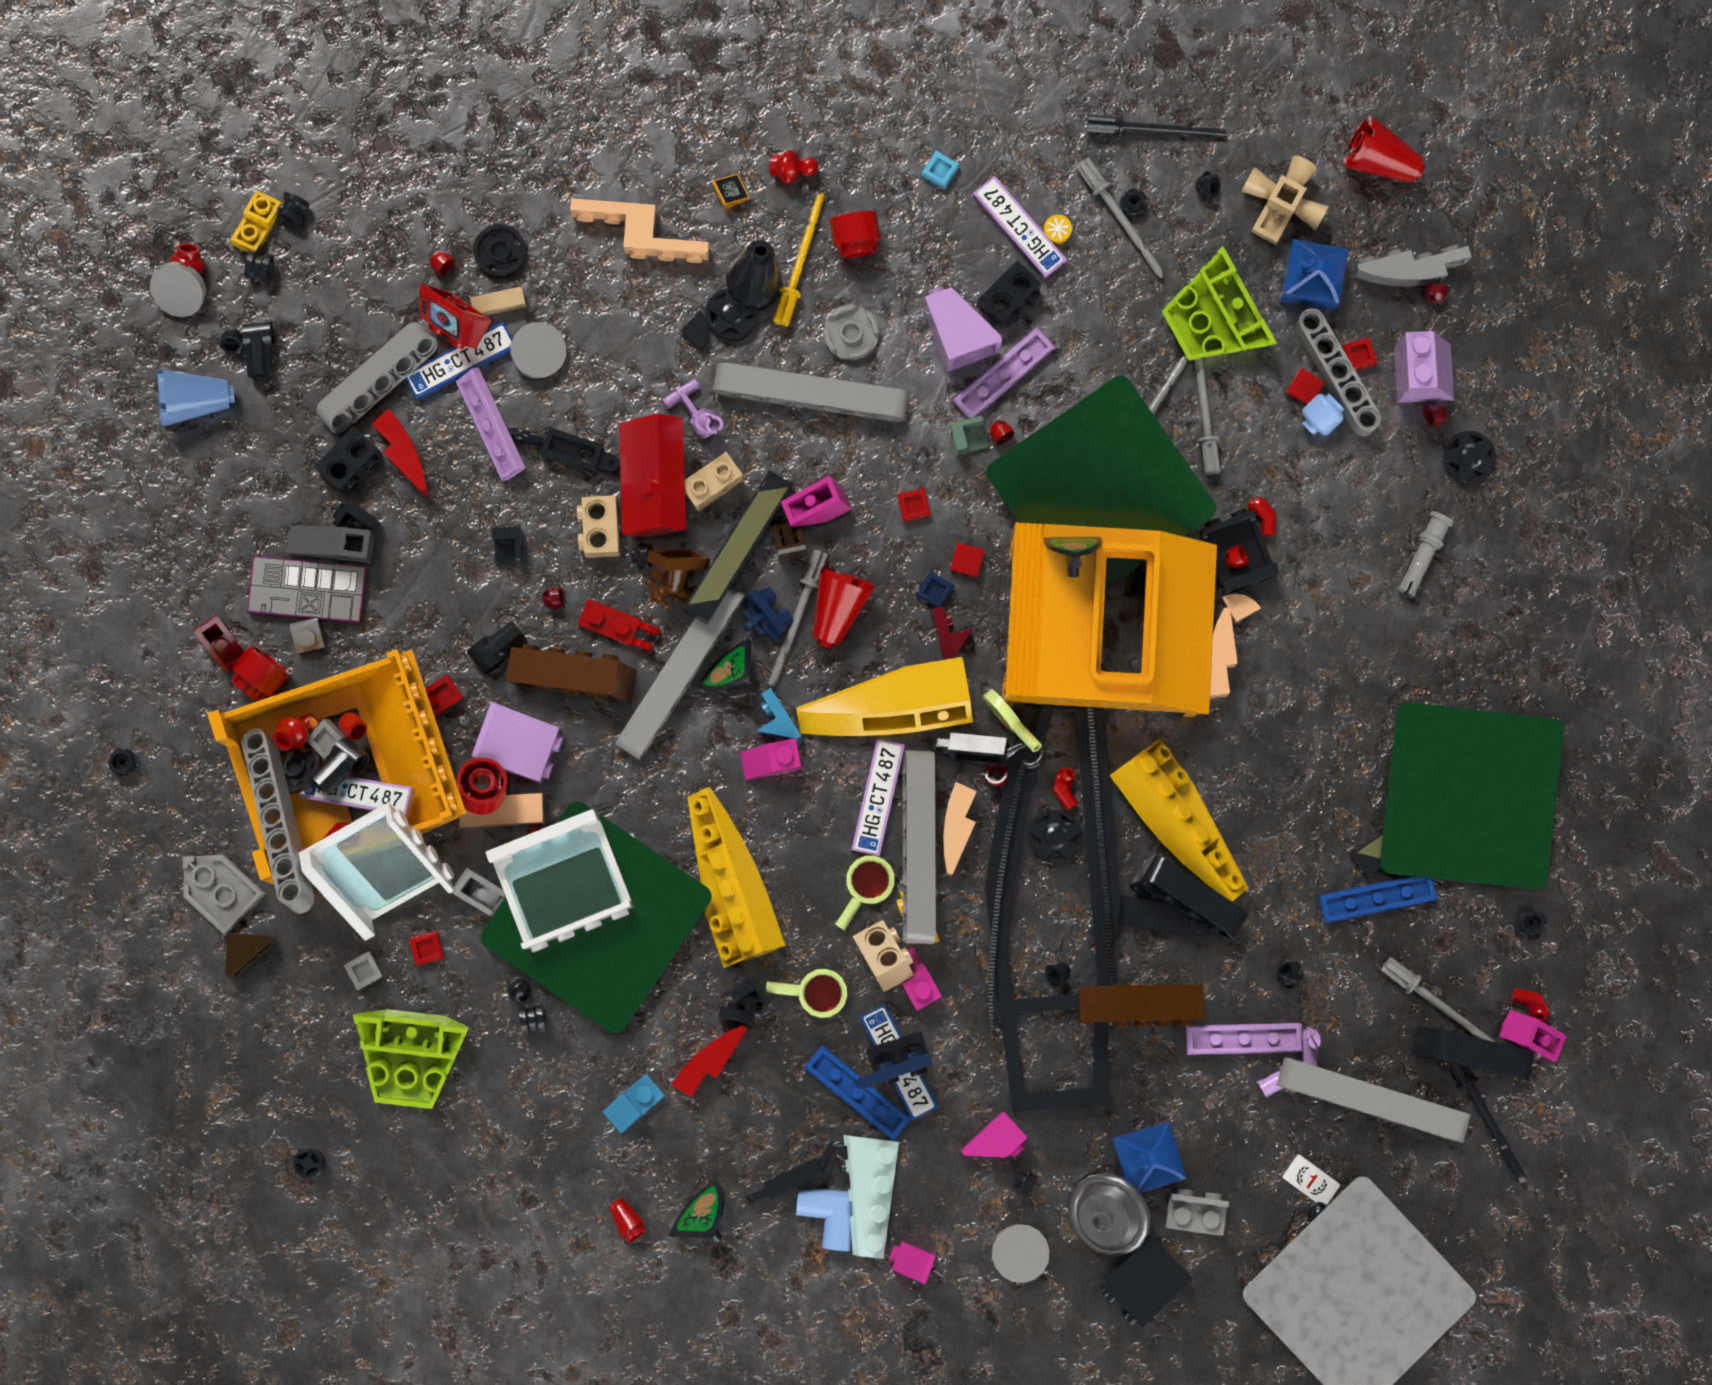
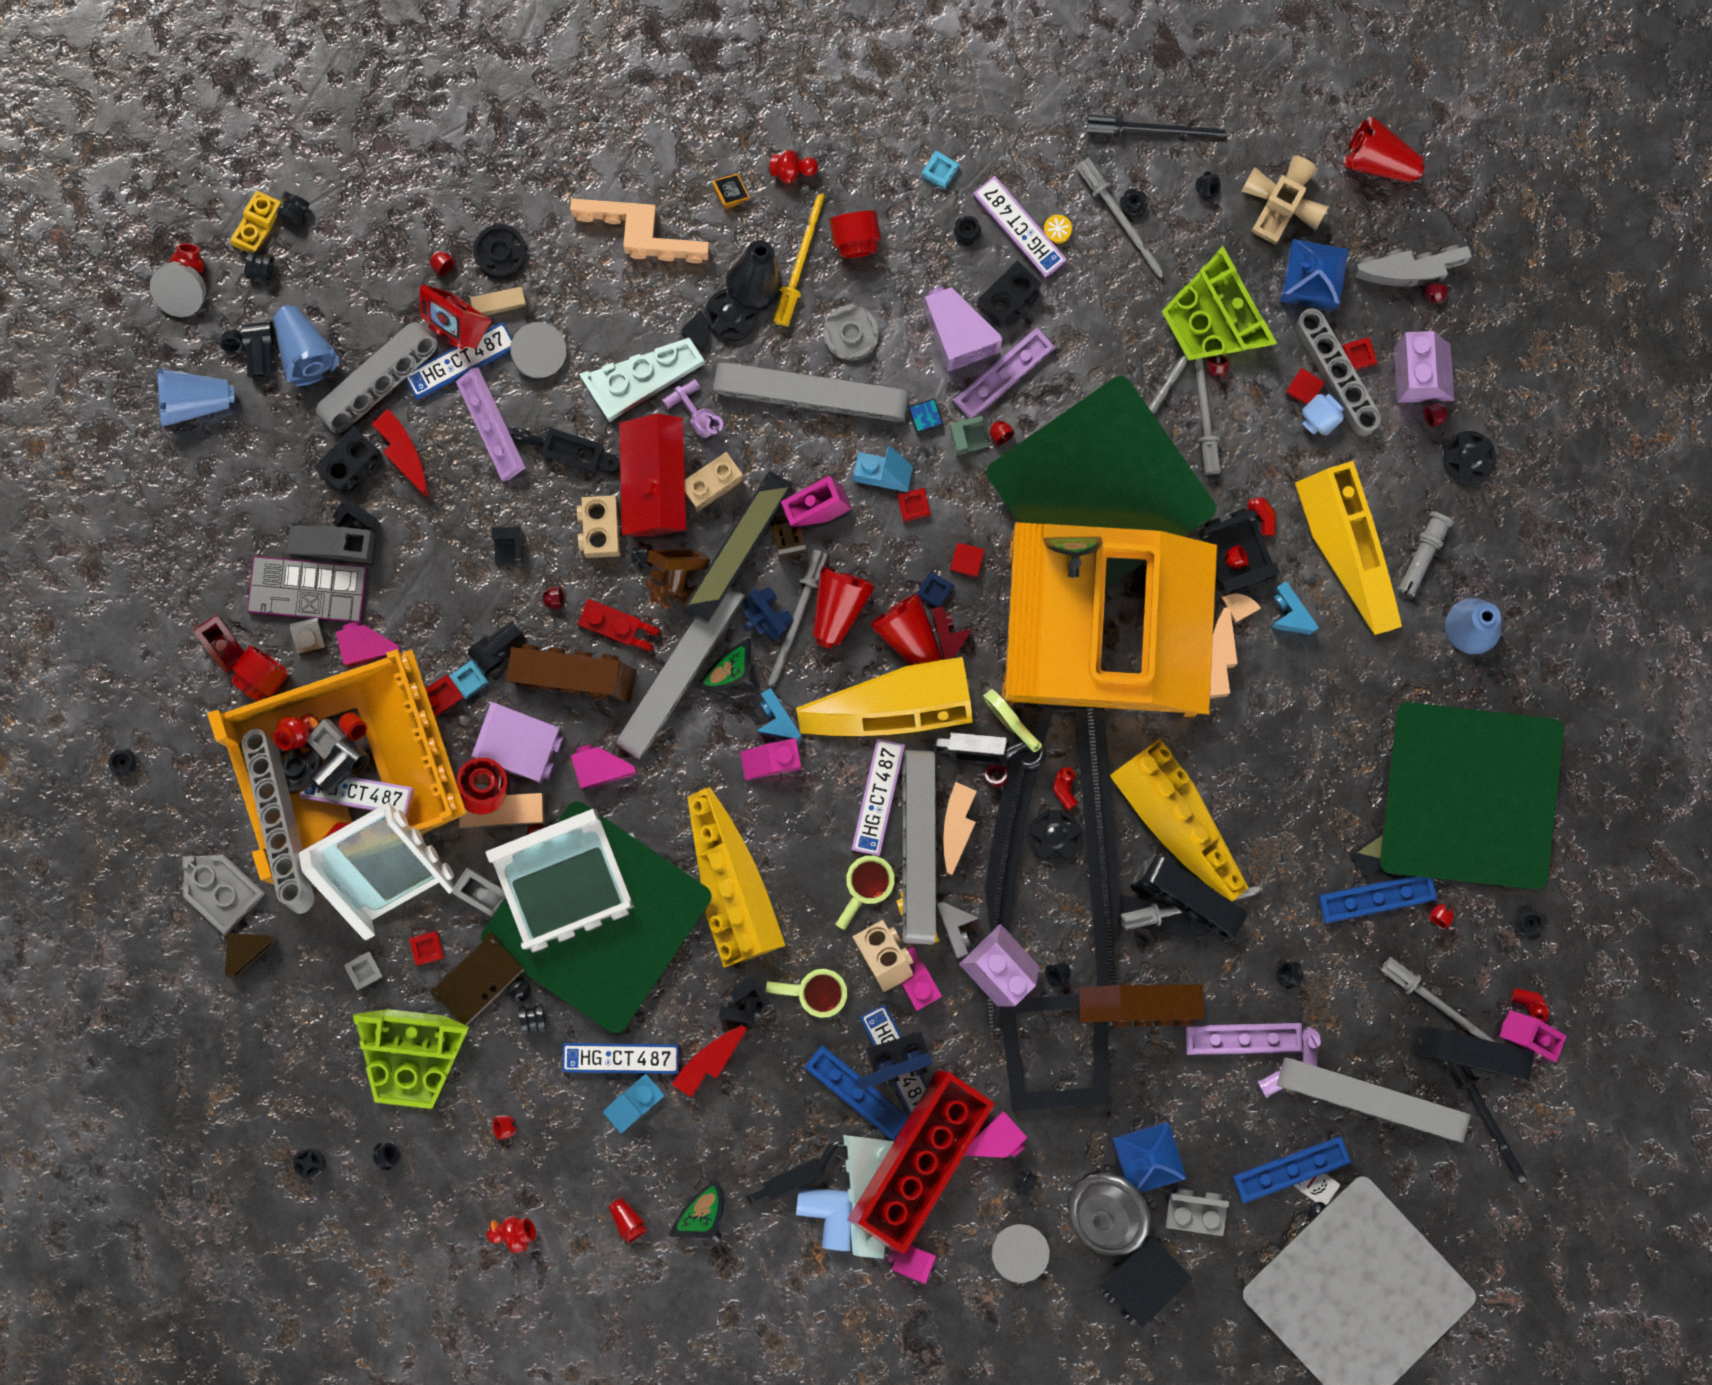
(302, 347): none -> medium blue cone
(362, 645): none -> dark pink slope
(386, 1155): none -> black plate
(469, 679): none -> medium azure tile
(484, 971): none -> dark brown door
(503, 1127): none -> red hinge
(514, 1232): none -> red animal
(599, 767): none -> dark pink slope
(620, 1058): none -> tile
(631, 382): none -> light aqua wing
(885, 472): none -> dark azure slope
(908, 631): none -> red cone
(920, 1161): none -> red brick
(925, 416): none -> tile
(953, 919): none -> light grey slope
(962, 223): none -> black plate
(1002, 968): none -> lavender slope
(1153, 914): none -> light grey piece
(1217, 365): none -> dark red hinge
(1291, 1169): none -> blue tile
(1298, 618): none -> dark azure slope
(1349, 541): none -> yellow wedge
(1441, 917): none -> red hinge
(1473, 626): none -> medium blue cone

